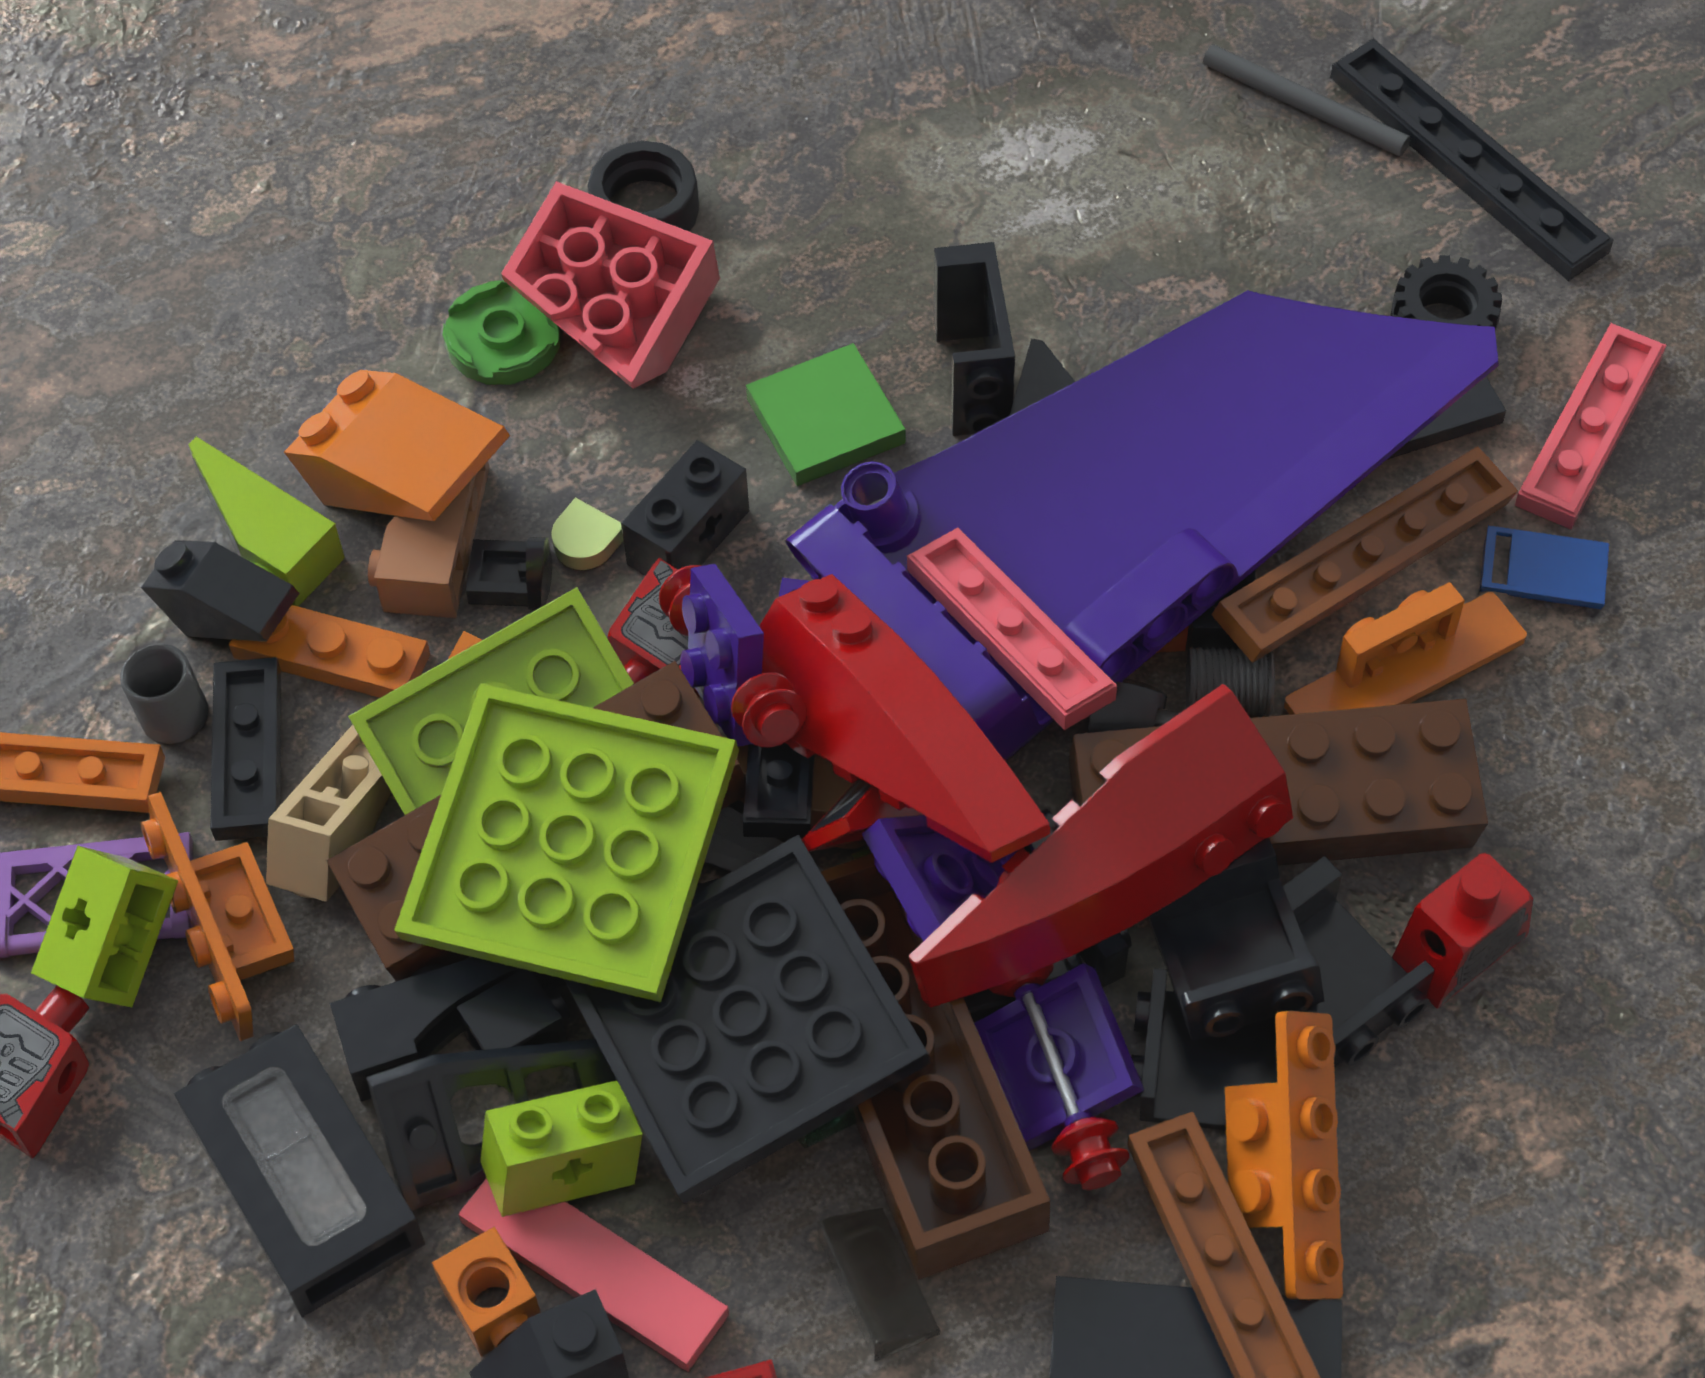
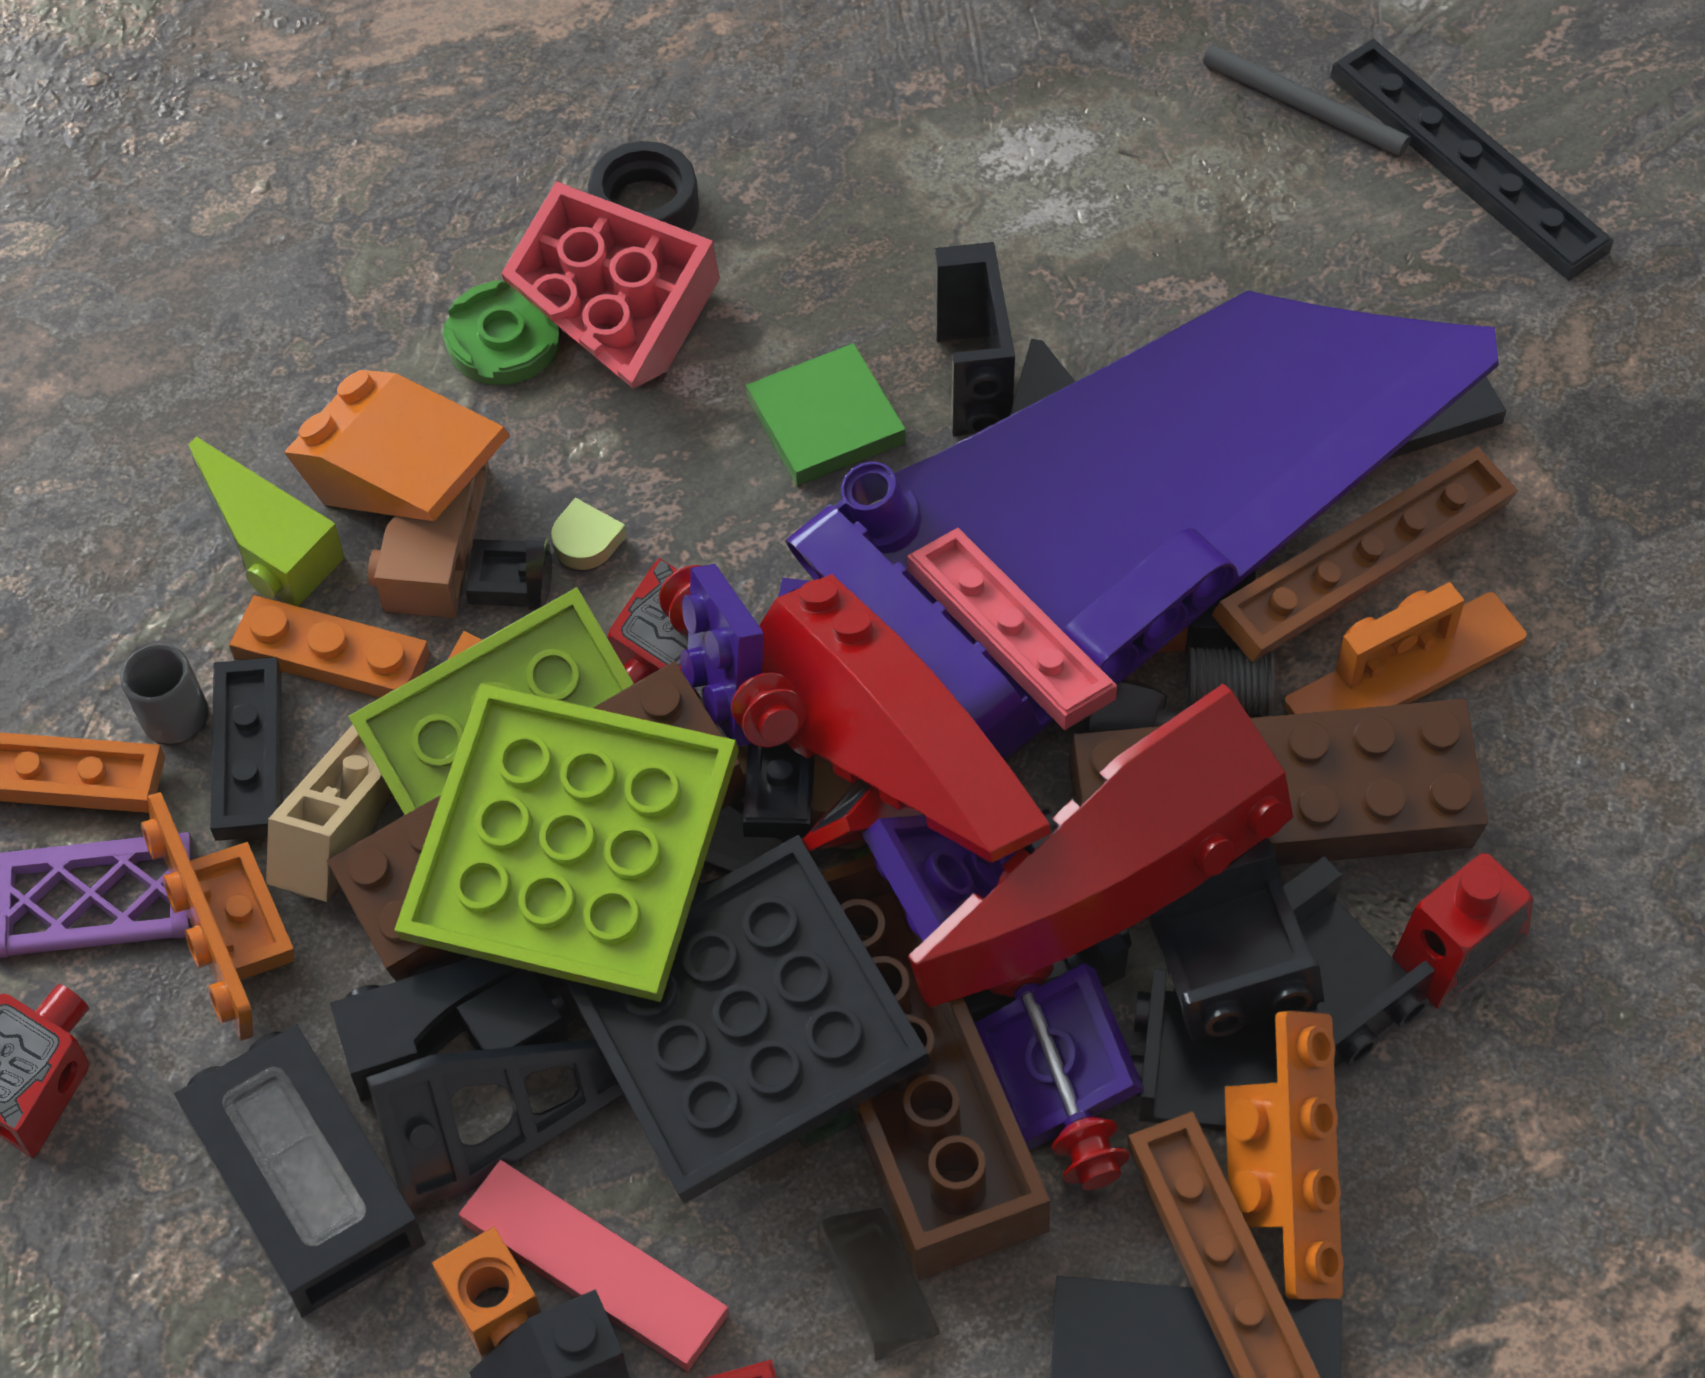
(104, 927): lime brick -> none
(217, 592): black slope -> none
(560, 1148): lime brick -> none
(687, 511): black brick -> none
(1448, 284): black tyre -> none
(1549, 567): blue piece -> none
(1590, 426): coral tile -> none

